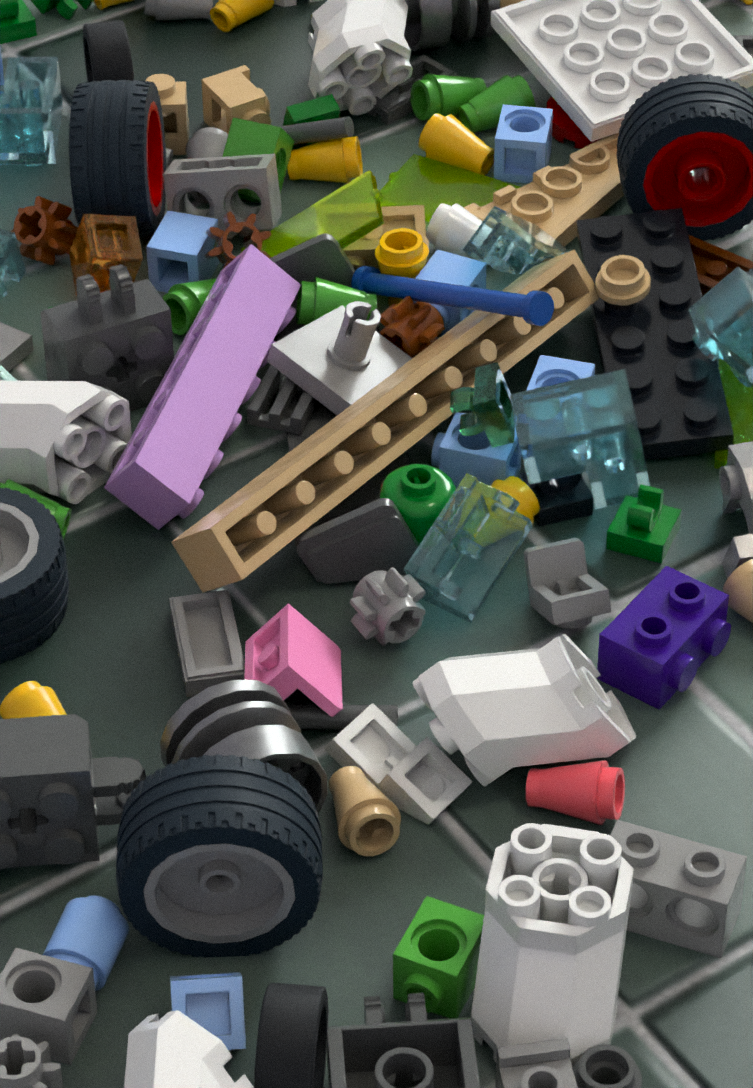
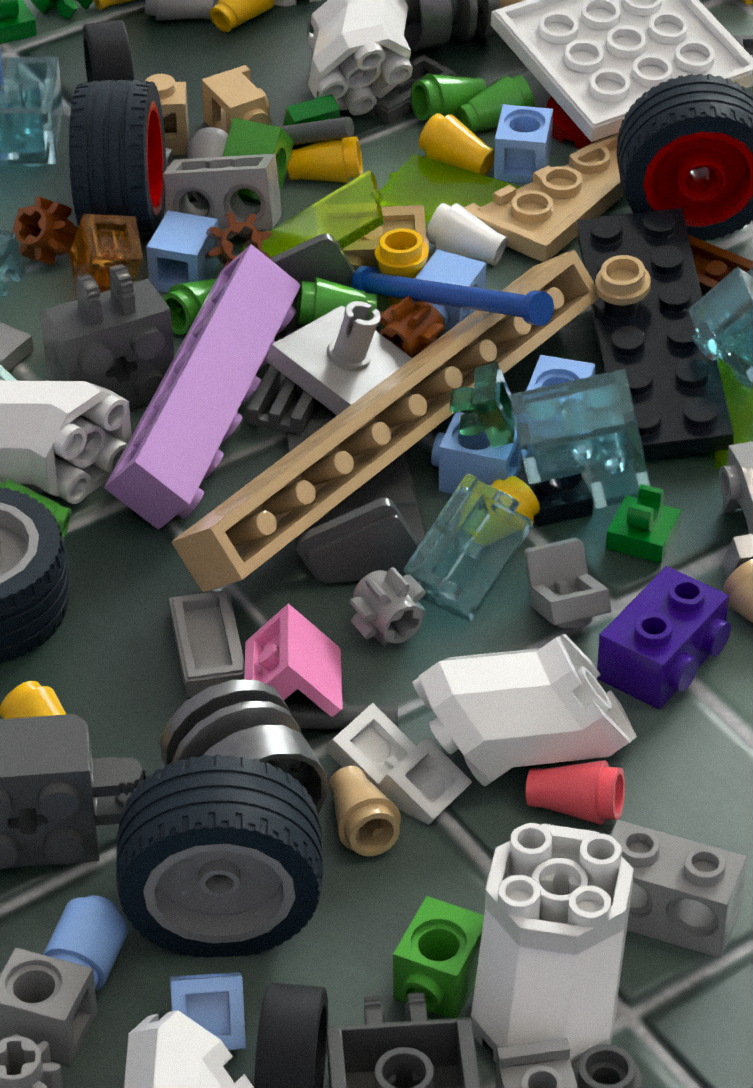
(418, 494): green head -> none
(511, 243): clear light blue hinge -> none

